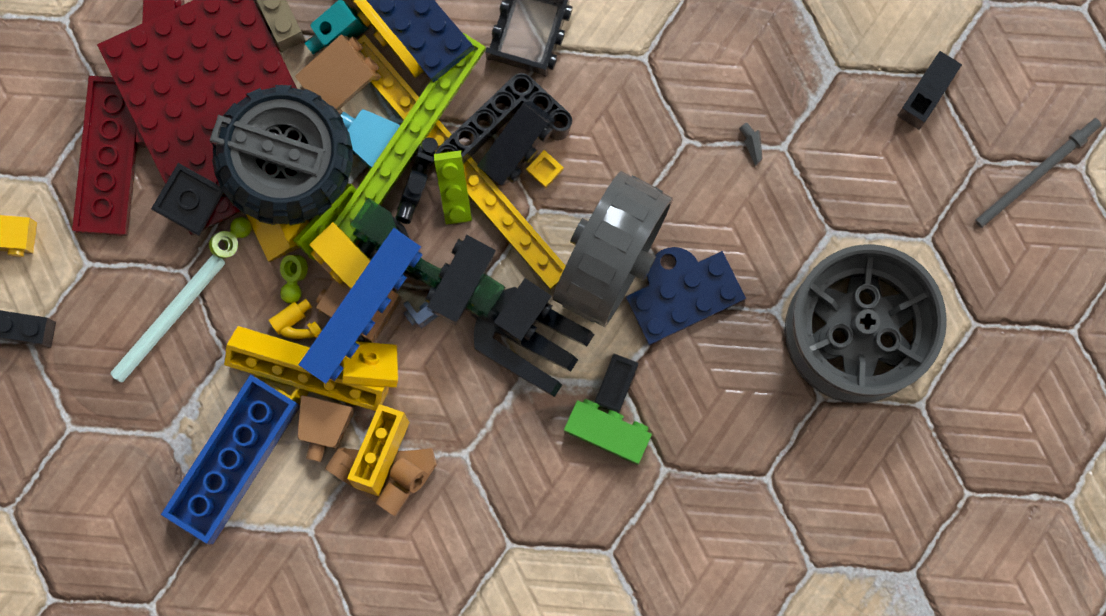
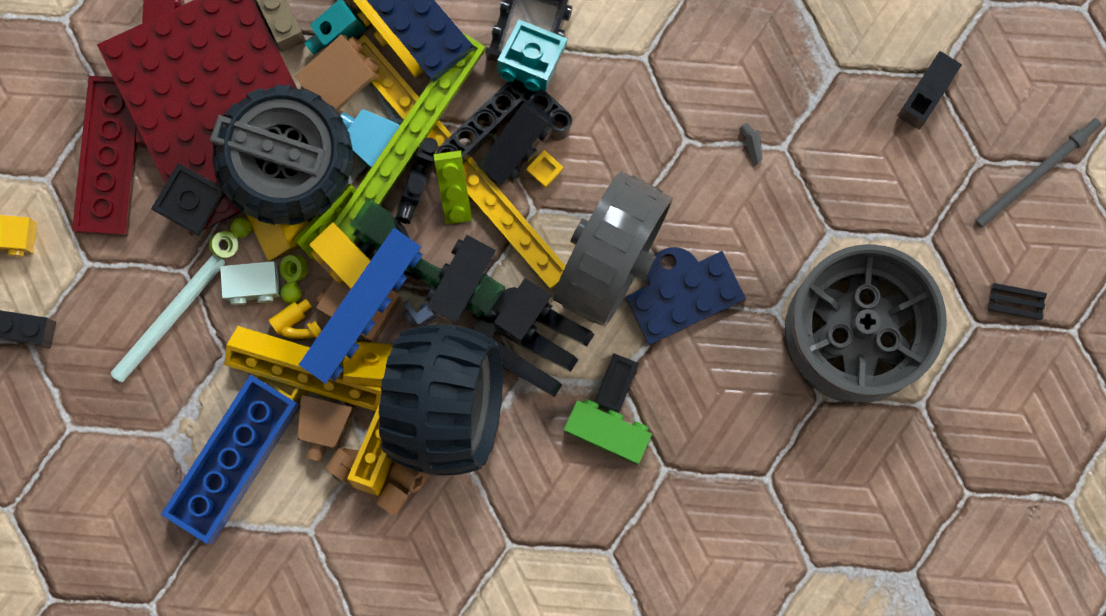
(250, 282): none -> light aqua brick
(441, 399): none -> black wheel
(530, 56): none -> teal plate
(1040, 305): none -> black tile

